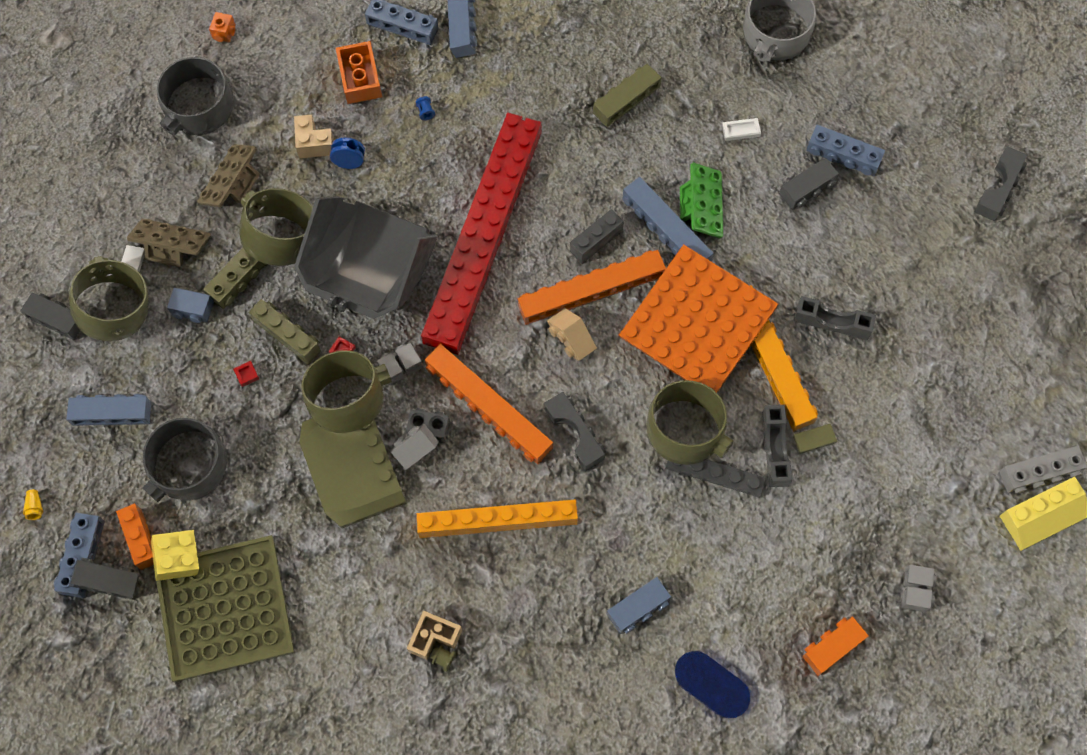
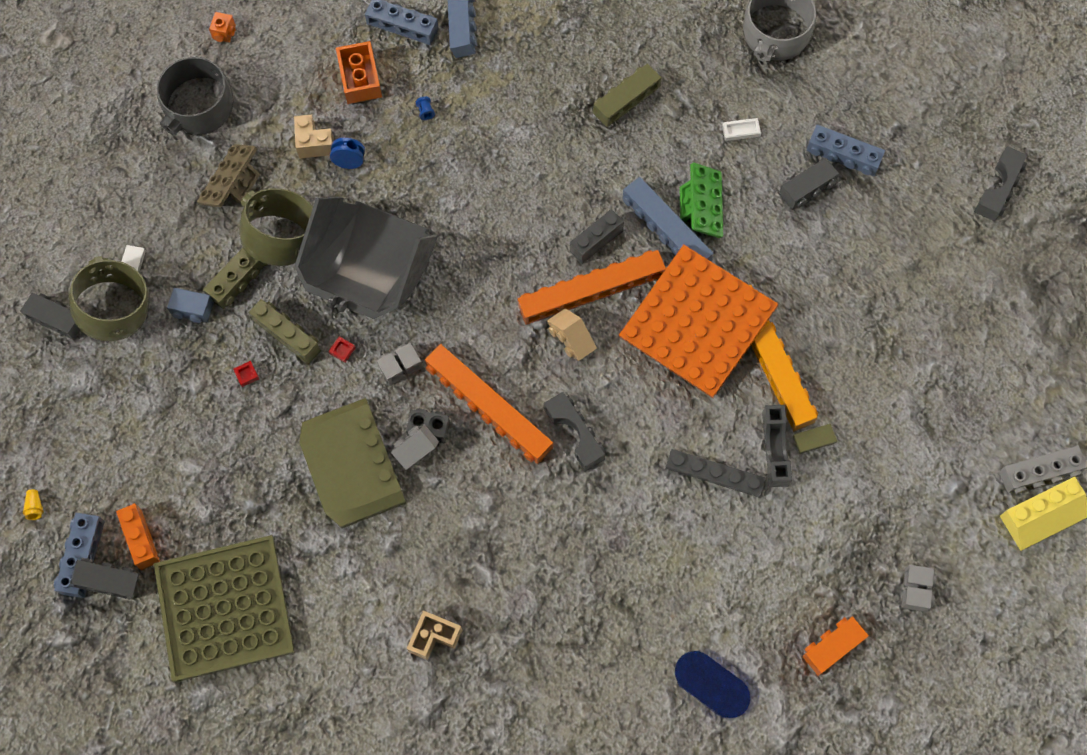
(109, 410): sand blue brick -> none
(159, 438): dark grey cylinder -> none
(167, 242): dark tan bracket -> none
(174, 555): light yellow brick -> none
(336, 366): olive cylinder -> none
(442, 657): olive brick -> none
(482, 233): red piece -> none
(497, 518): light orange brick -> none
(639, 606): sand blue brick -> none
(705, 397): olive cylinder -> none
(854, 324): dark grey arch -> none

